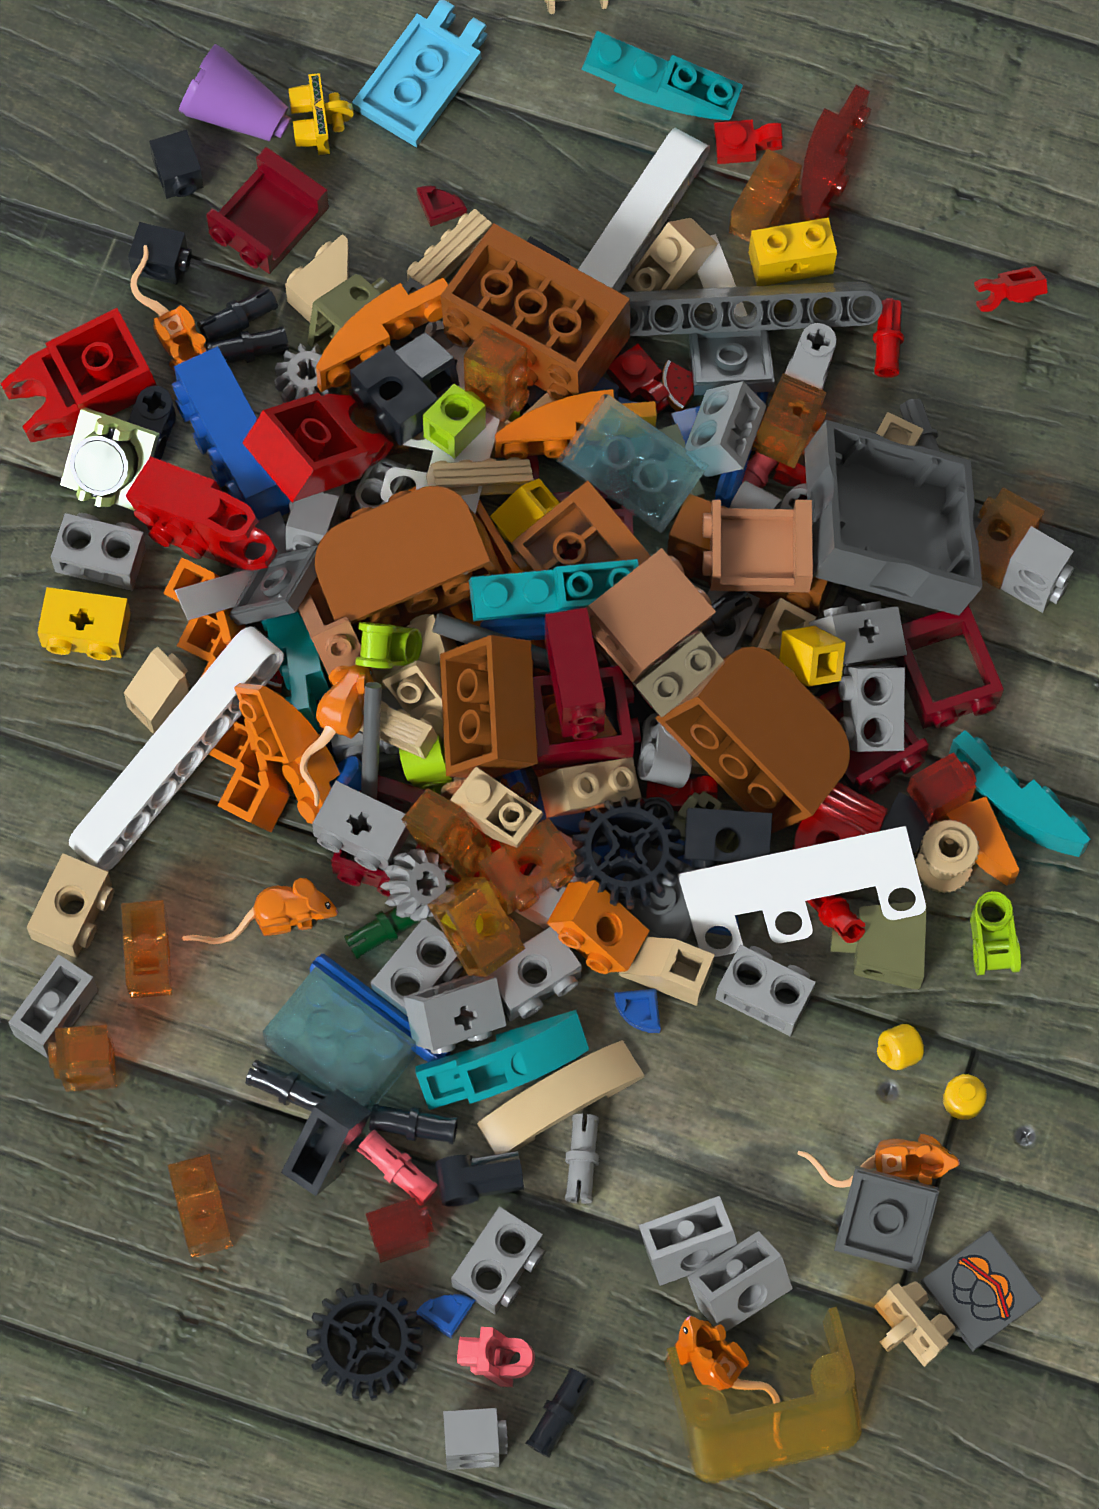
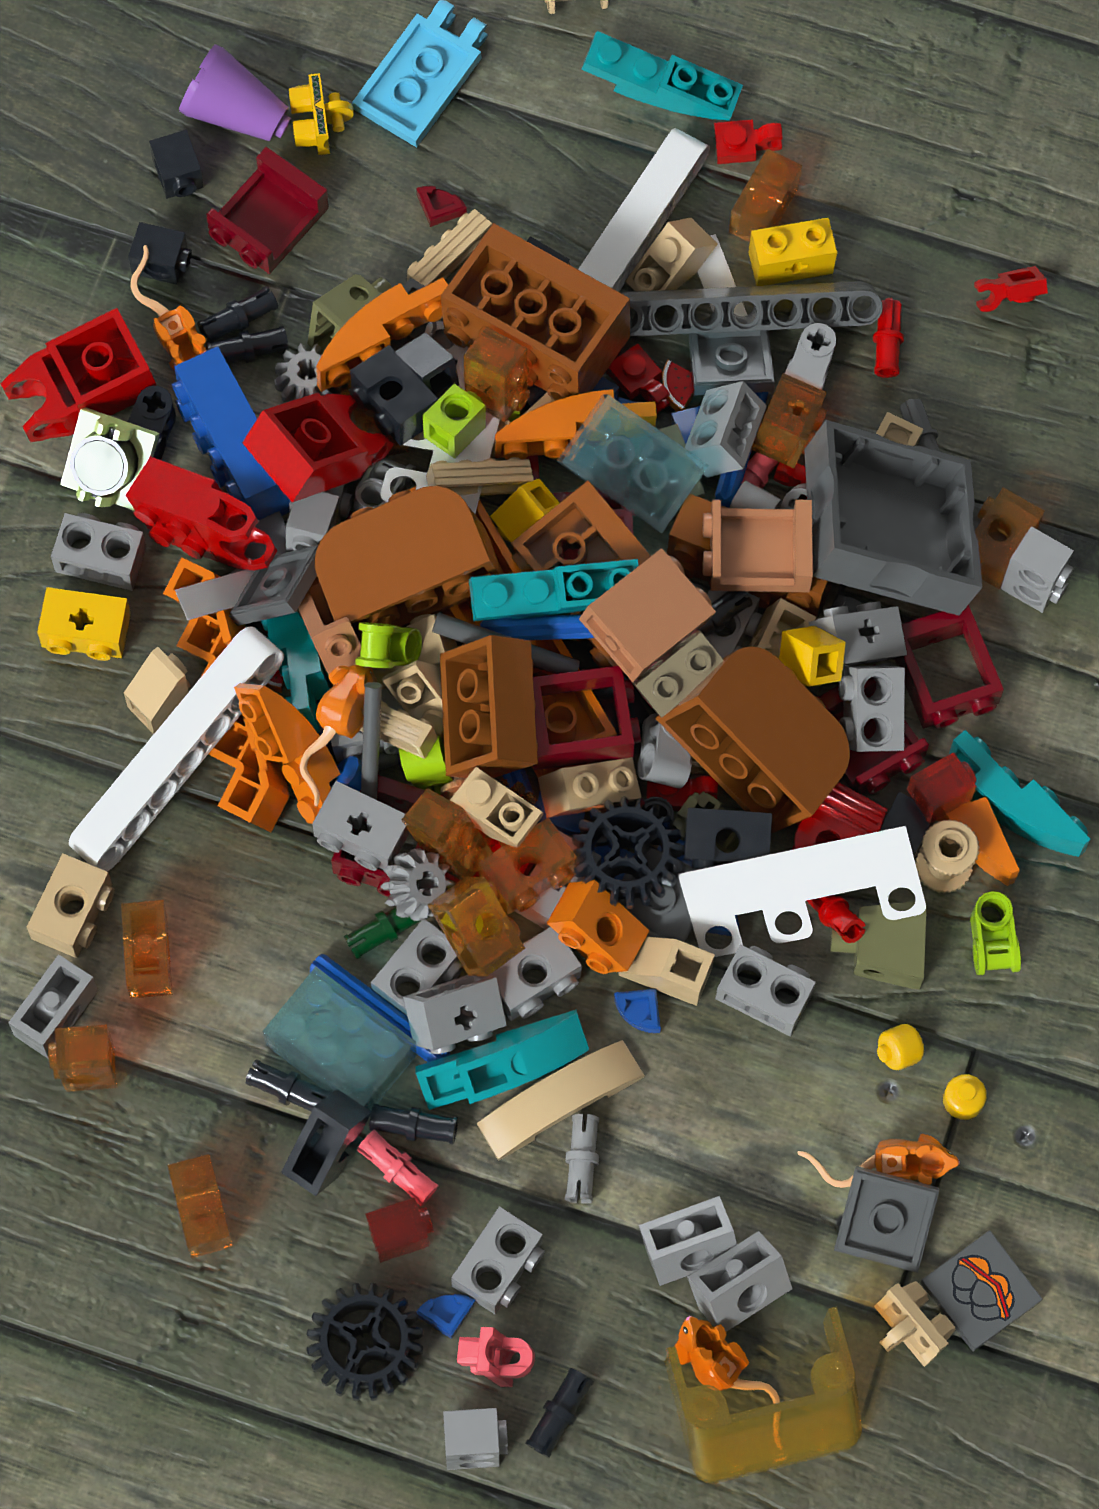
(280, 909): orange animal -> none
(318, 277): tan slope -> none
(467, 1178): black piece -> none
(575, 673): dark red window -> none
(827, 153): clear red slope -> none

